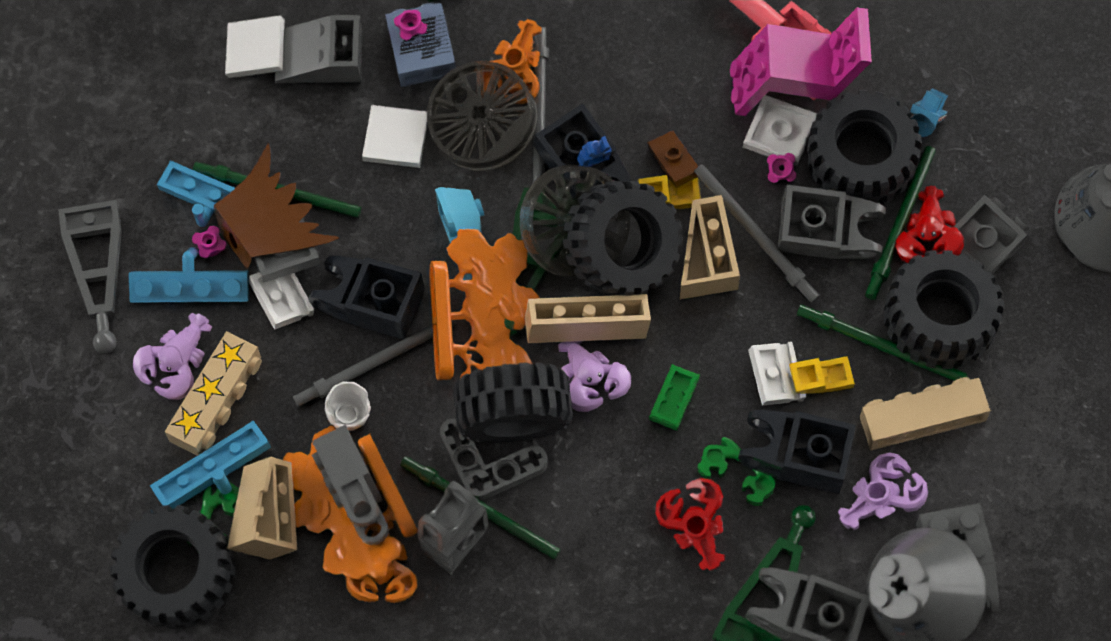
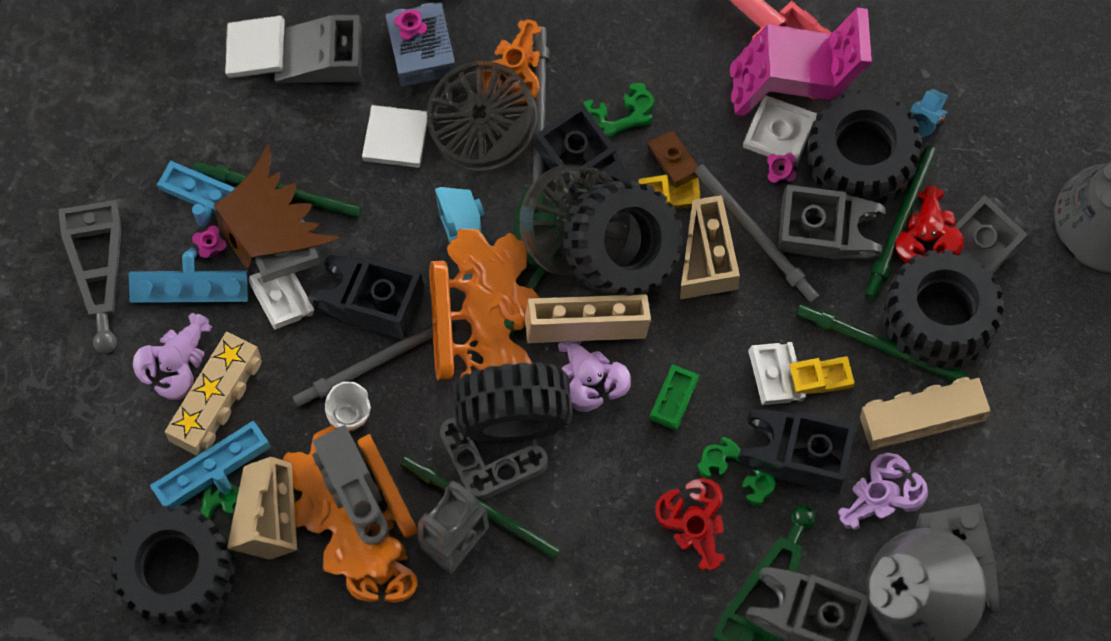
(594, 152): blue plate -> none
(641, 102): none -> green helmet

